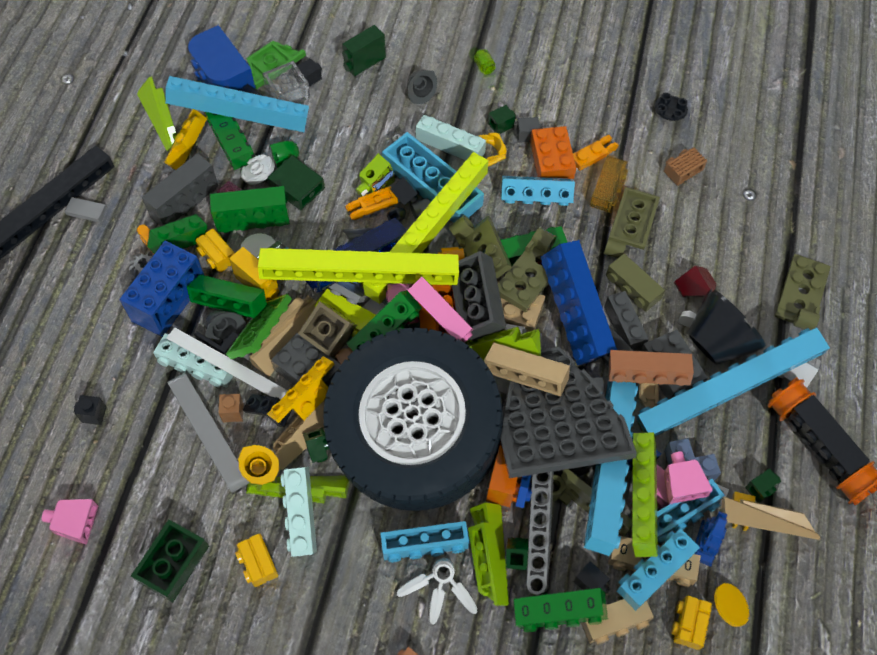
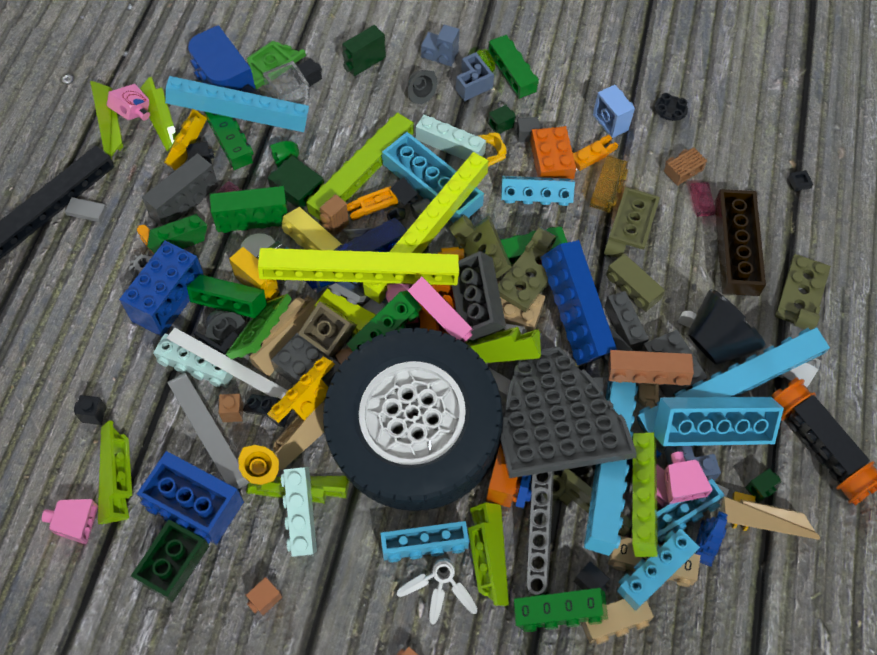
(107, 119): none -> lime wedge
(113, 475): none -> lime wedge
(129, 102): none -> bright pink torso
(190, 498): none -> blue brick
(202, 149): none -> black brick
(215, 250): yellow brick -> none
(256, 560): yellow brick -> none
(257, 169): white tile -> none
(263, 597): none -> nougat brick
(307, 231): none -> light yellow brick
(316, 445): dark green brick -> none
(334, 215): none -> medium nougat brick
(361, 165): none -> lime brick
(375, 176): lime torso -> none
(441, 47): none -> sand blue brick
(475, 77): none -> sand blue brick
(513, 66): none -> green brick
(517, 553): dark green brick -> none
(527, 369): tan brick -> none
(613, 111): none -> light blue brick
(692, 622): yellow brick -> none
(695, 282): dark red slope -> none
(702, 199): none -> clear pink plate
(717, 421): none -> medium azure brick
(731, 605): yellow piece -> none
(739, 243): none -> dark brown brick
(800, 180): none -> black plate

